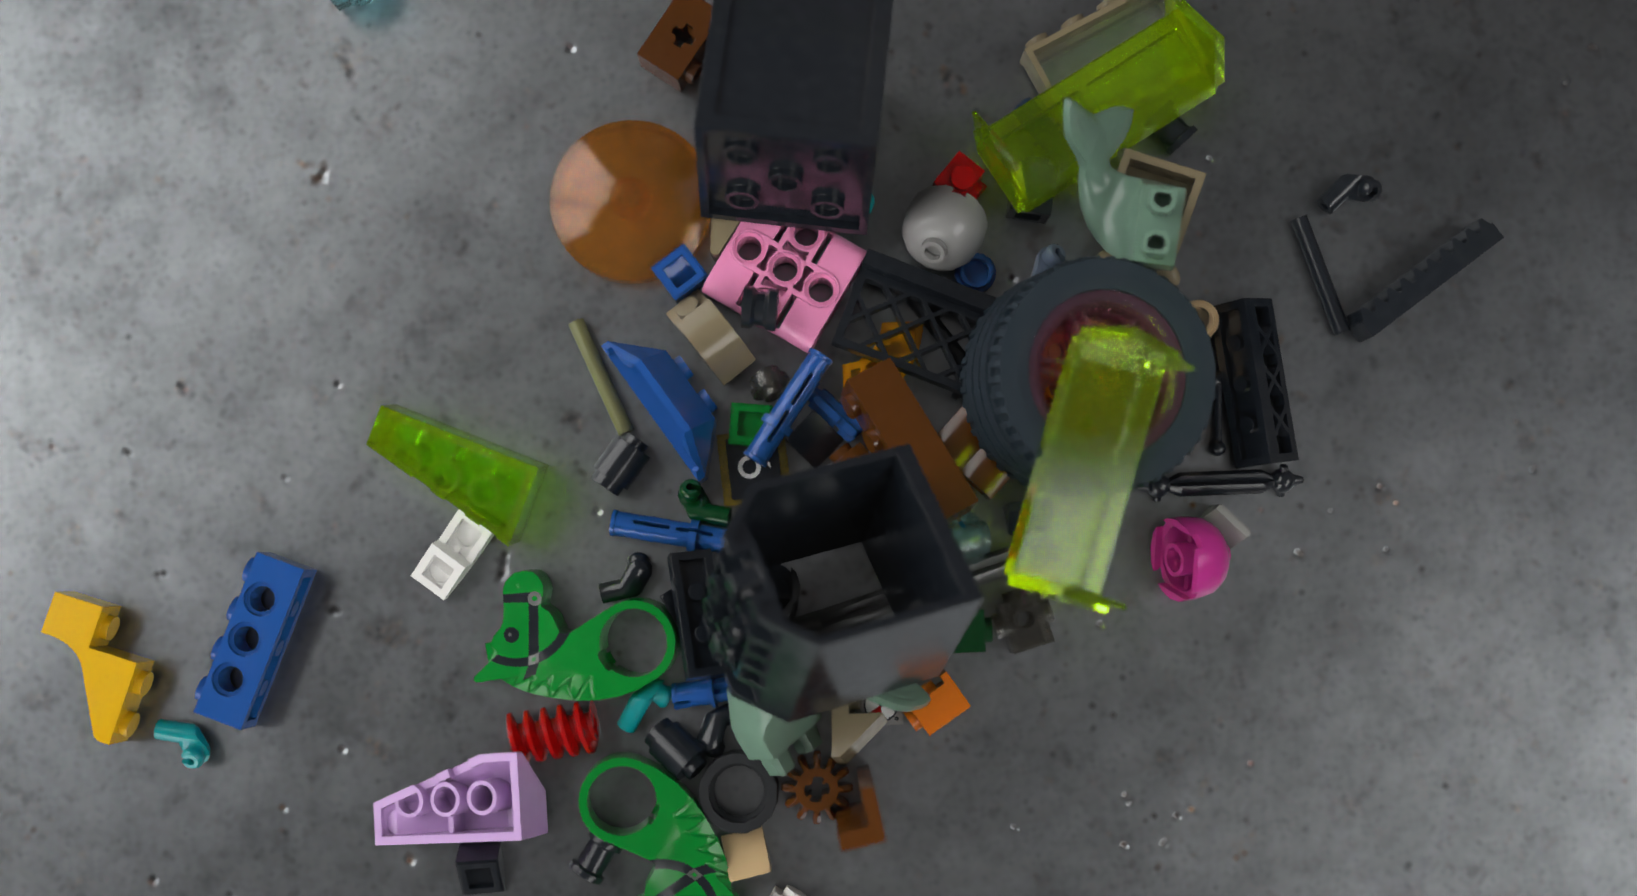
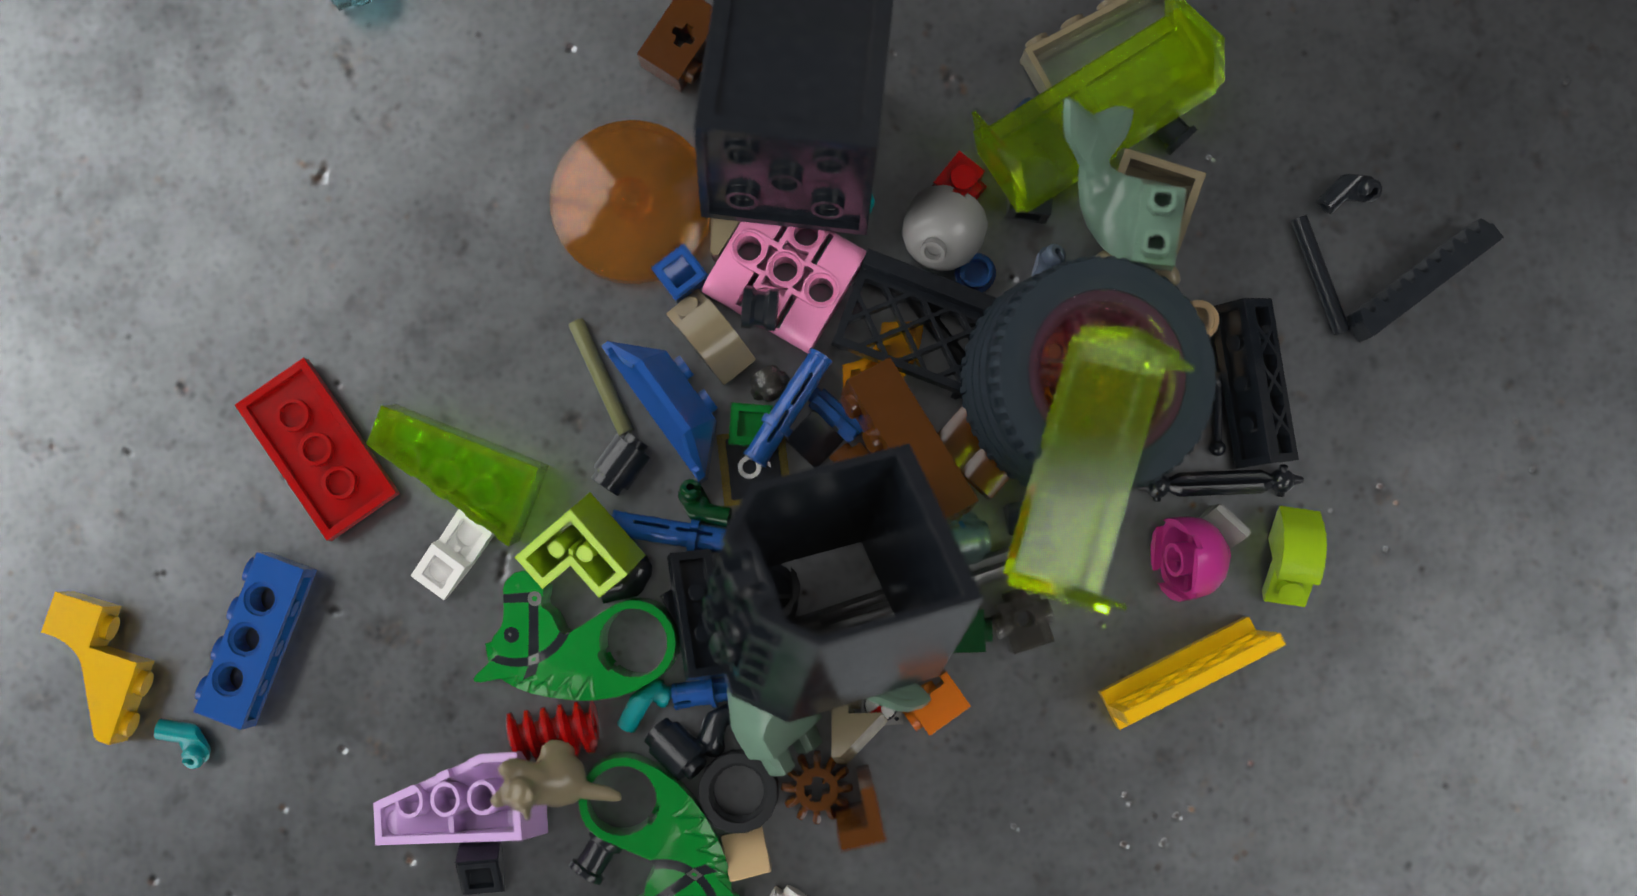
(317, 449): none -> red plate
(552, 781): none -> dark tan animal
(587, 542): none -> lime brick
(1187, 670): none -> yellow fence
(1298, 556): none -> lime brick

